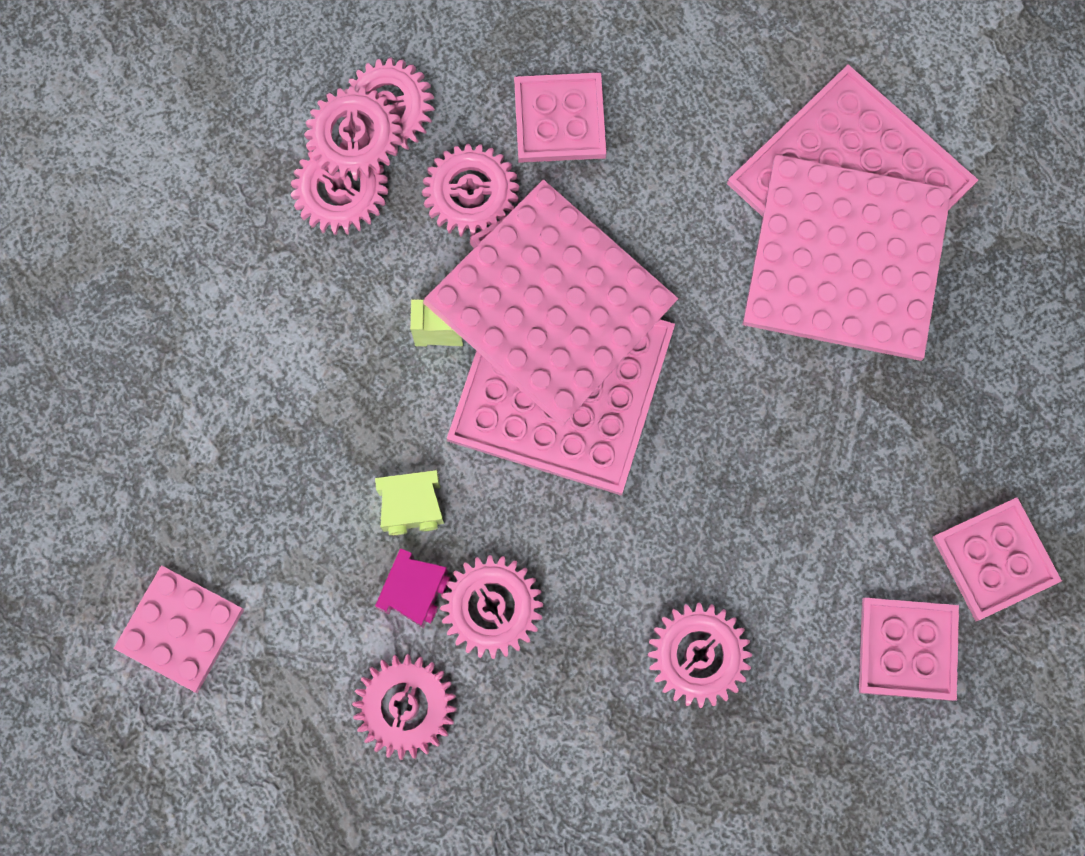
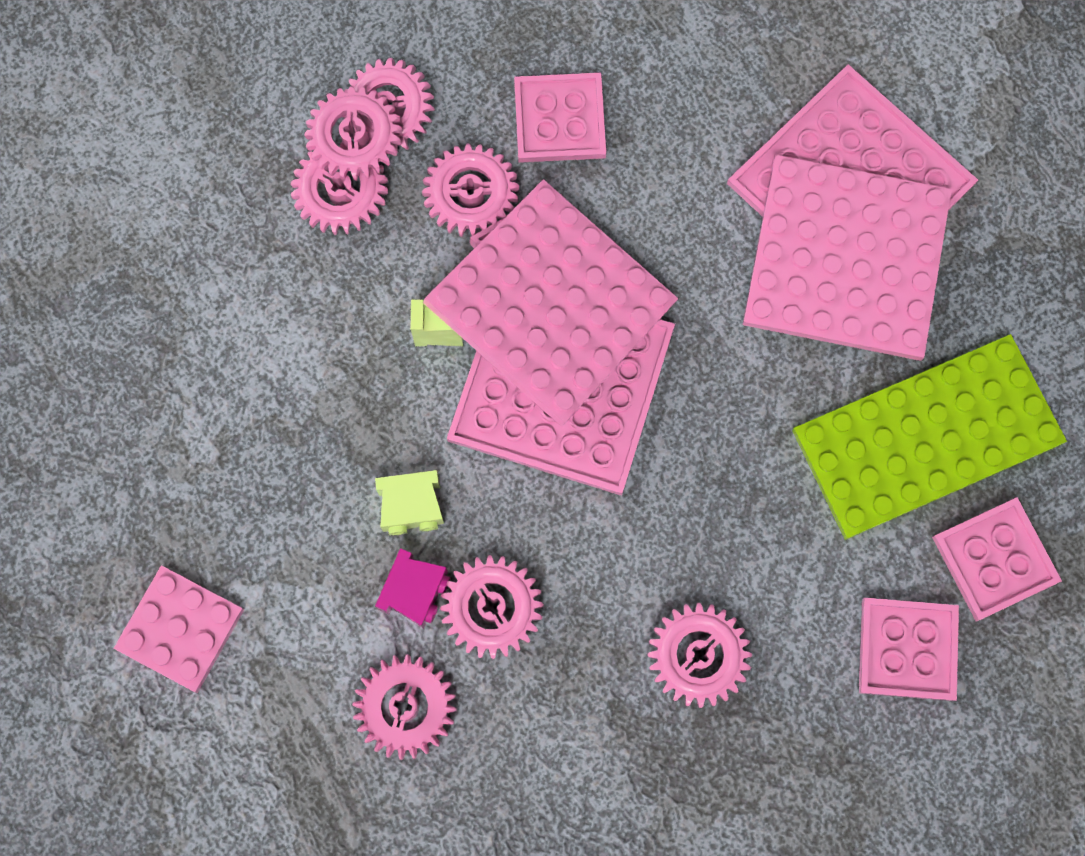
(928, 436): none -> lime plate

